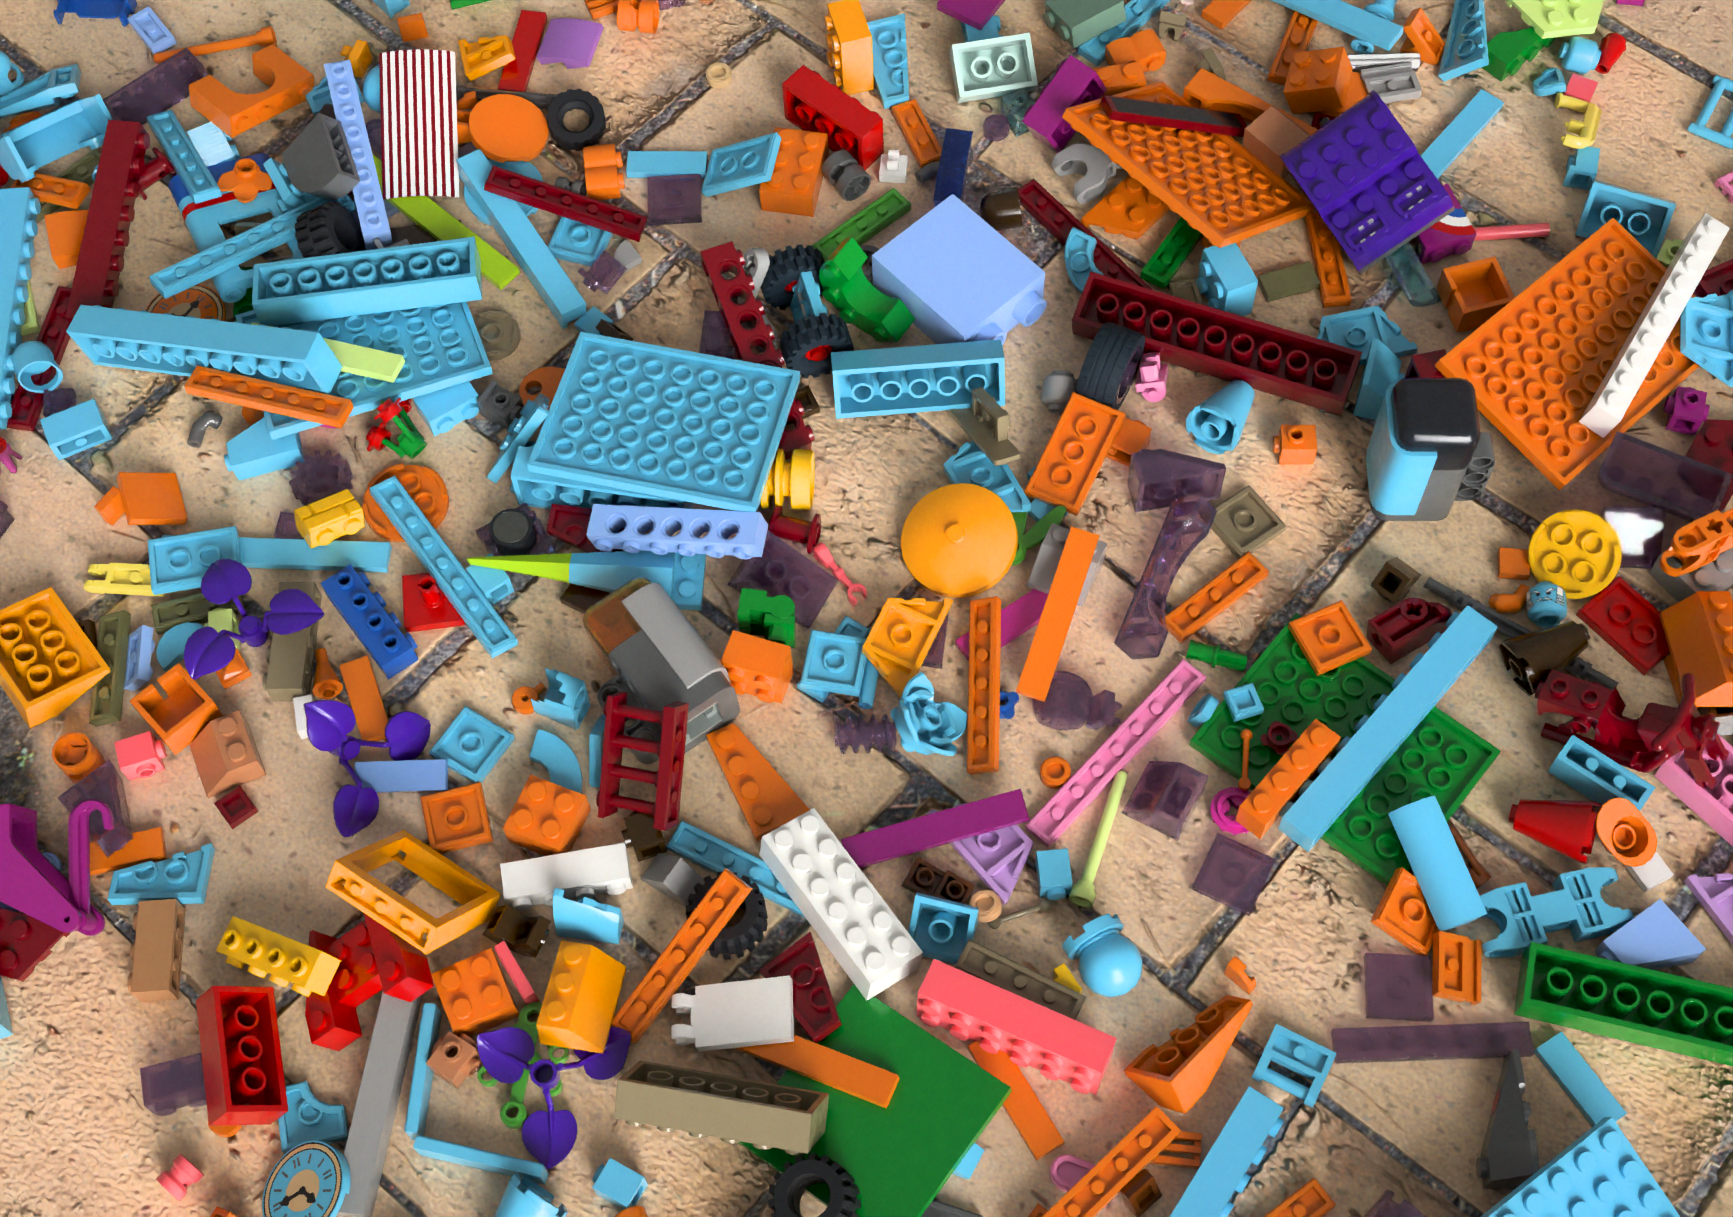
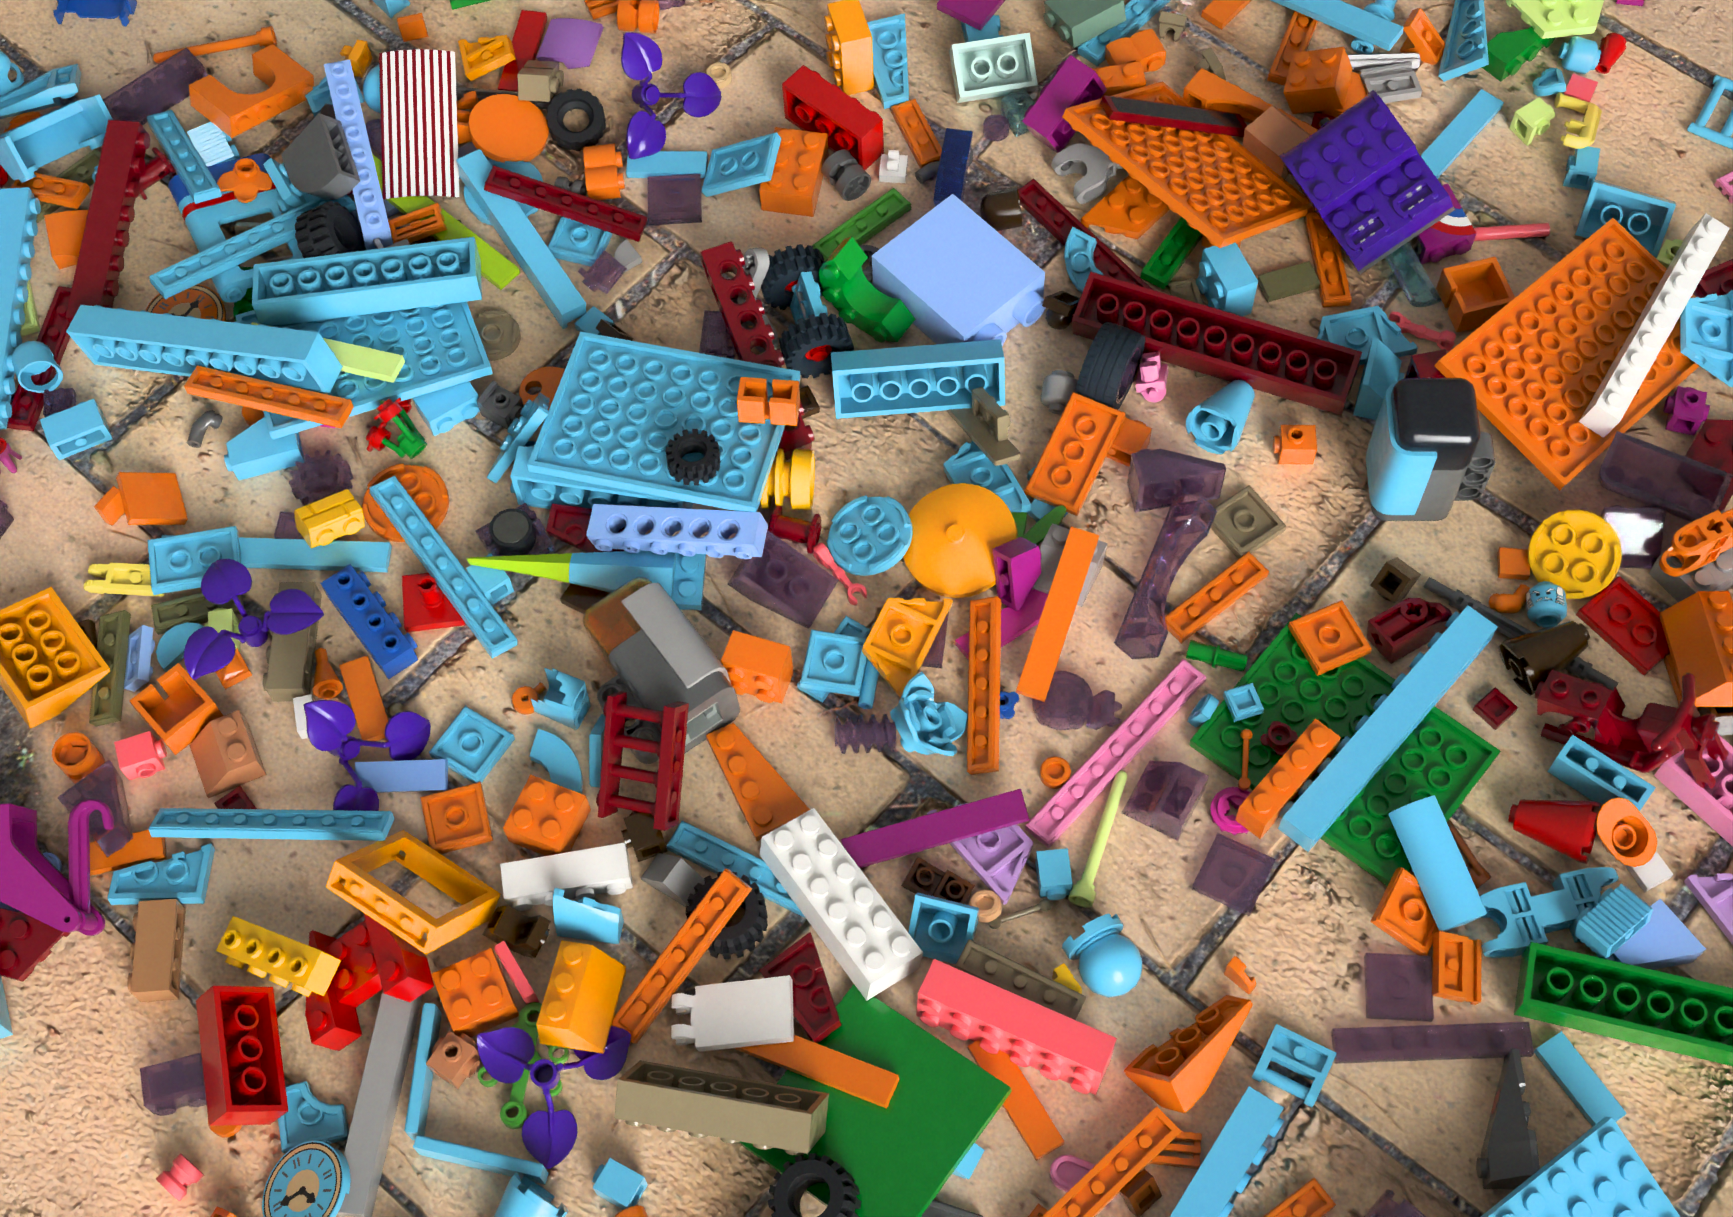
(151, 30): light blue plate -> none
(272, 824): none -> medium azure tile
(418, 229): none -> orange tile
(539, 80): none -> dark tan piece
(644, 133): none -> dark purple plant
(688, 444): none -> black tyre
(754, 404): none -> orange piece
(767, 616): green hips -> none
(869, 535): none -> medium azure tile
(1016, 570): none -> magenta slope
(1060, 309): none -> dark brown tile
(1444, 340): none -> coral piece
(1495, 708): none -> dark red tile
(1532, 120): none -> yellowish green brick
(1612, 921): none -> medium azure brick

